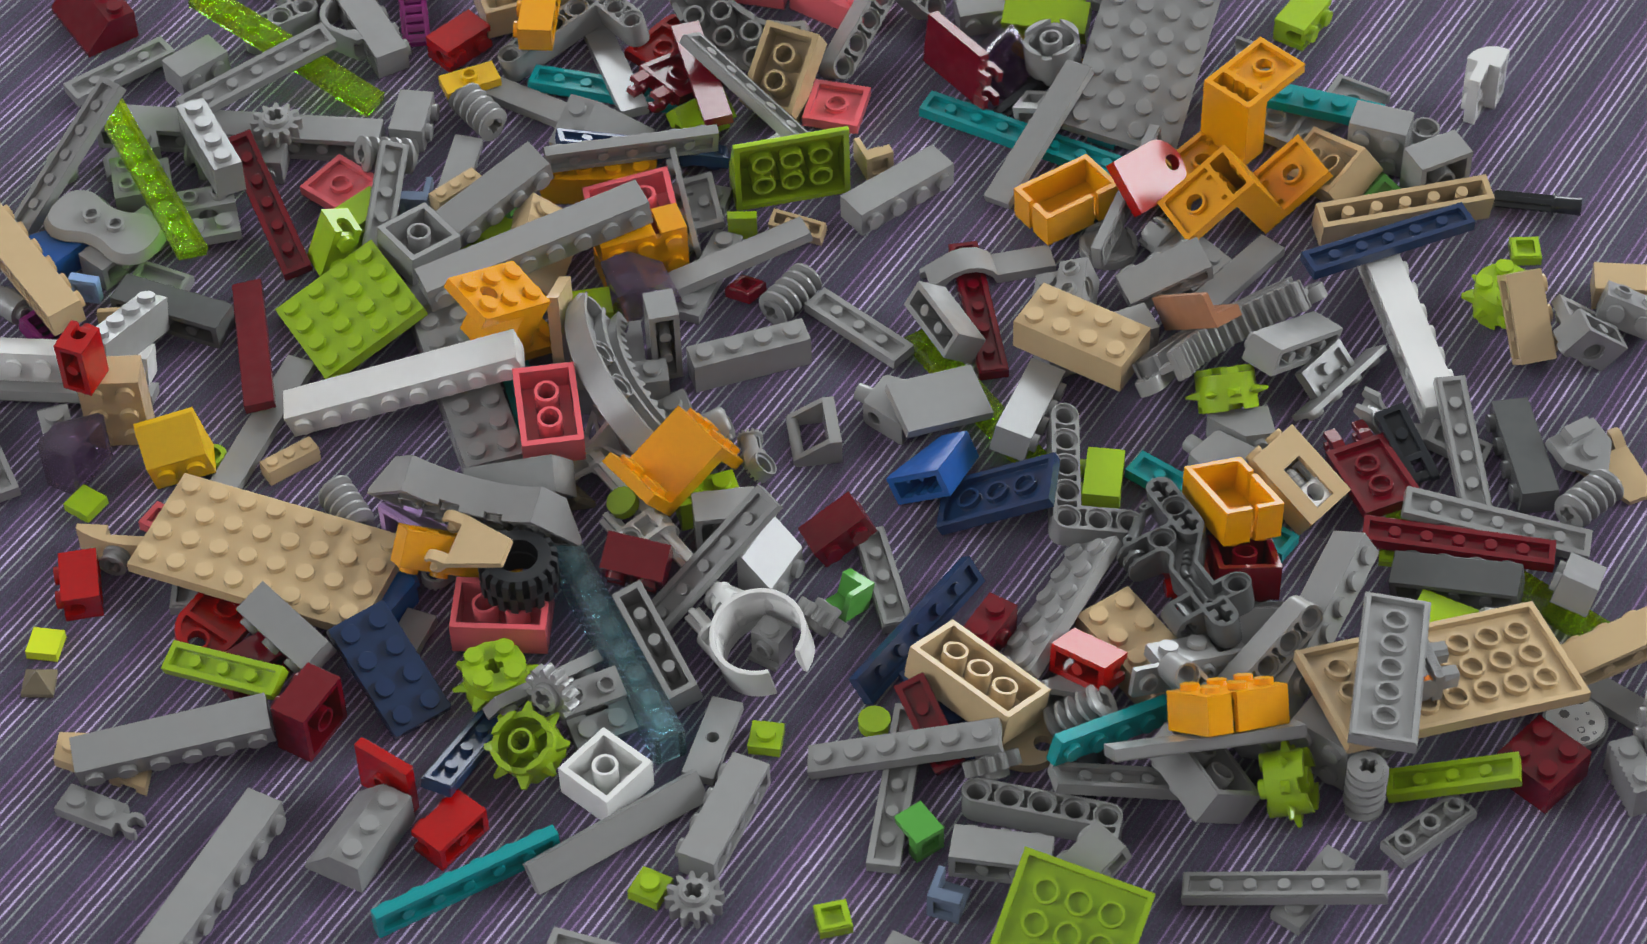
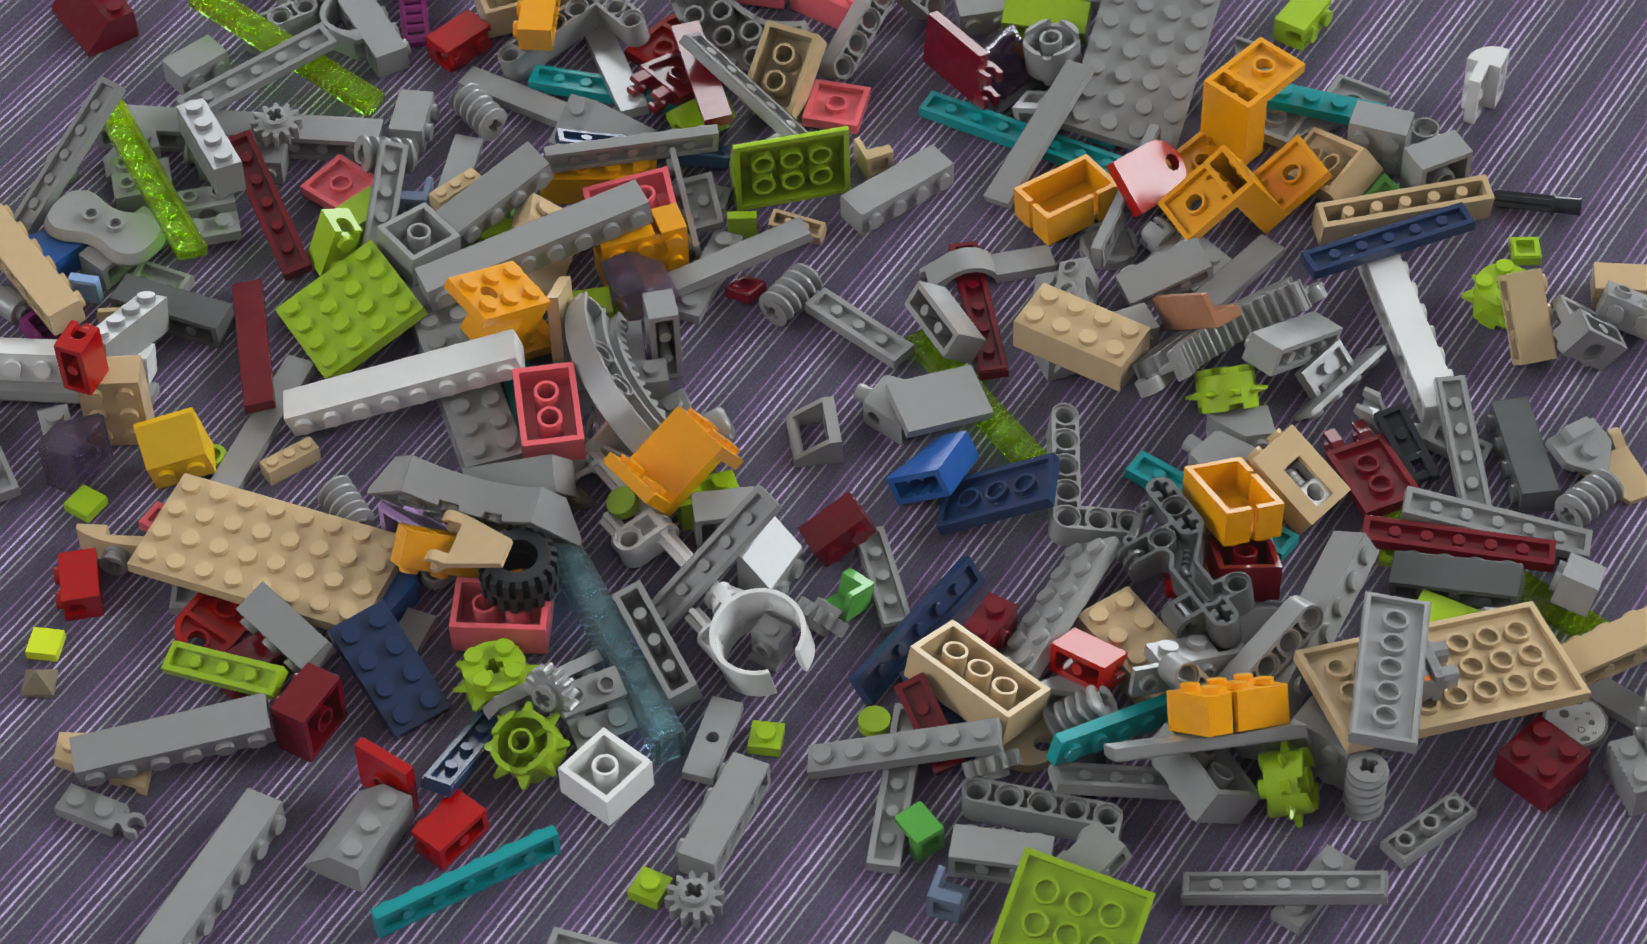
(120, 69): light grey plate -> none
(483, 74): yellow plate -> none
(615, 832): light grey tile -> none
(635, 559): dark red brick -> none
(749, 355): light grey brick -> none
(755, 458): light grey connector -> none
(833, 919): lime tile -> none
(1028, 410): light grey brick -> none
(1102, 477): lime brick -> none
(1454, 777): lime plate -> none

